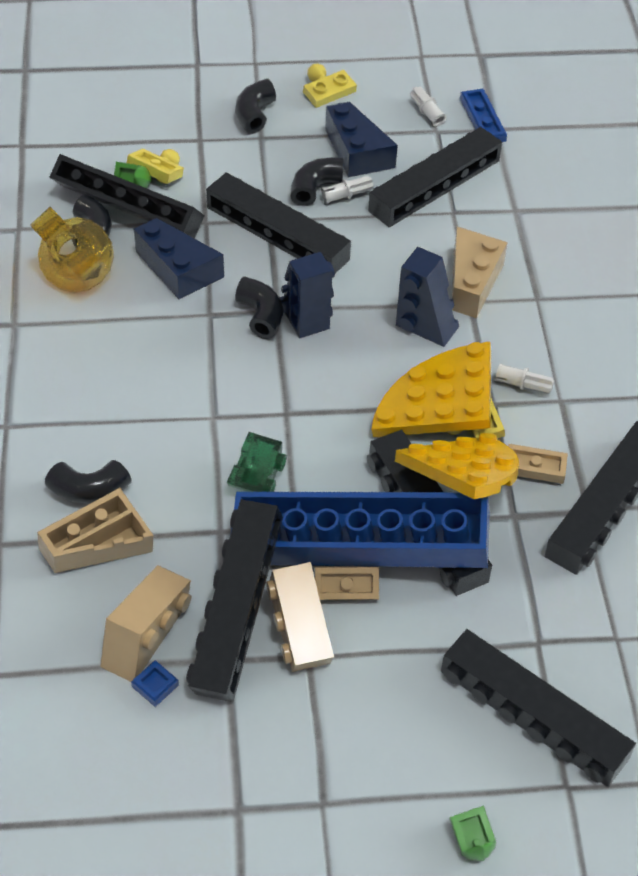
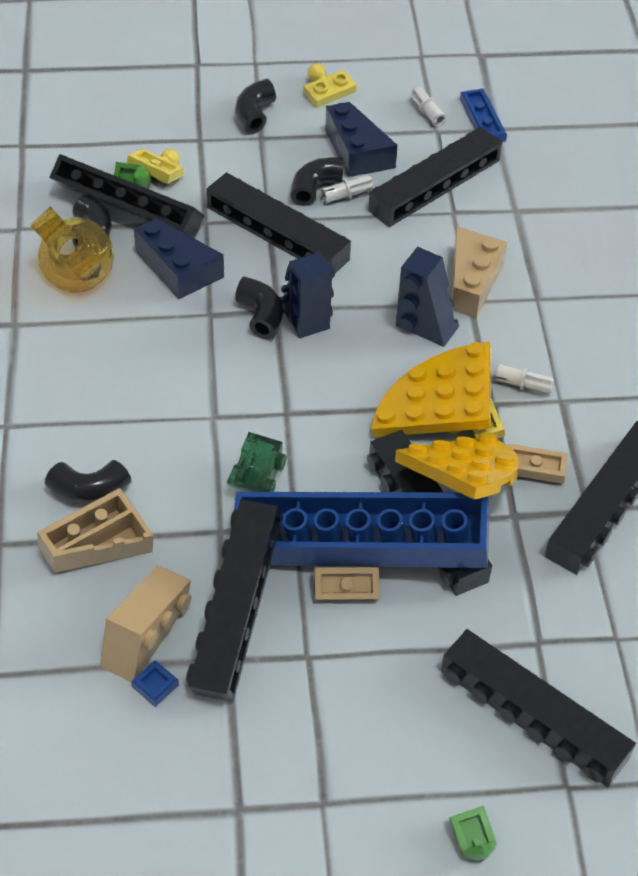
(299, 617): wedge -> none

